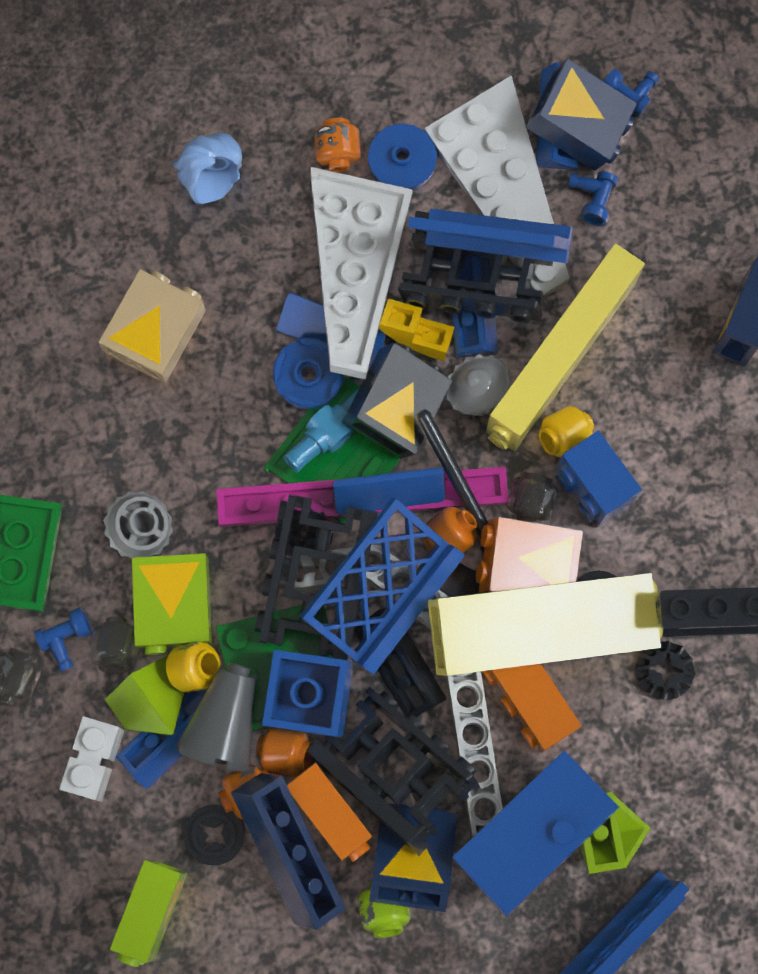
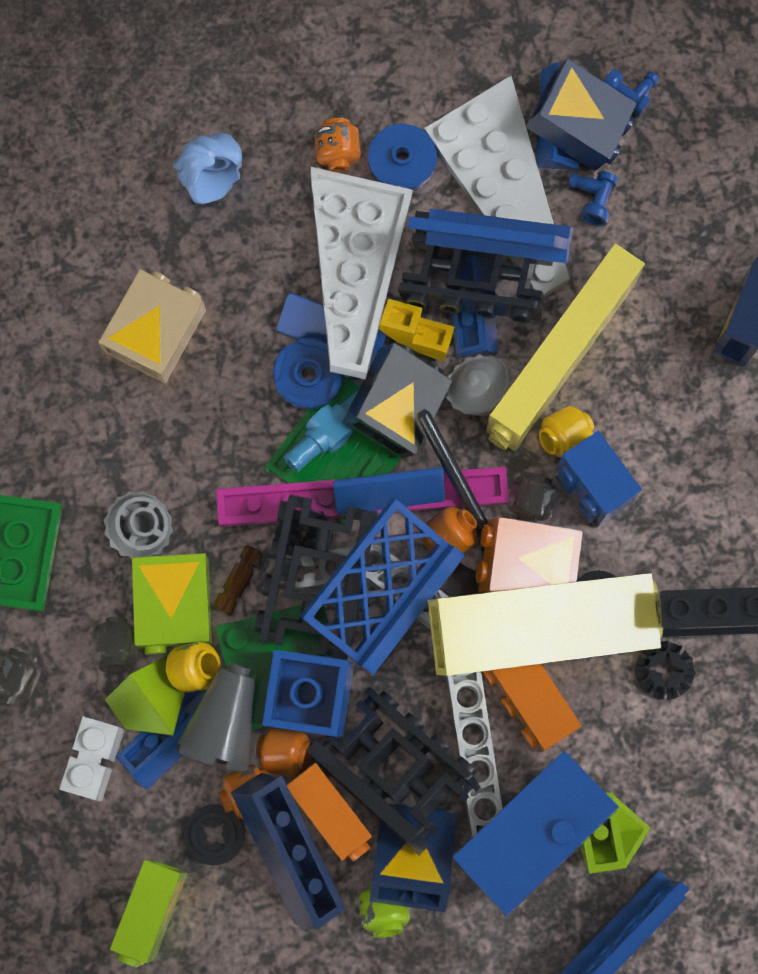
(52, 637): blue piece -> none
(238, 579): none -> reddish brown axle
(408, 676): black slope -> none

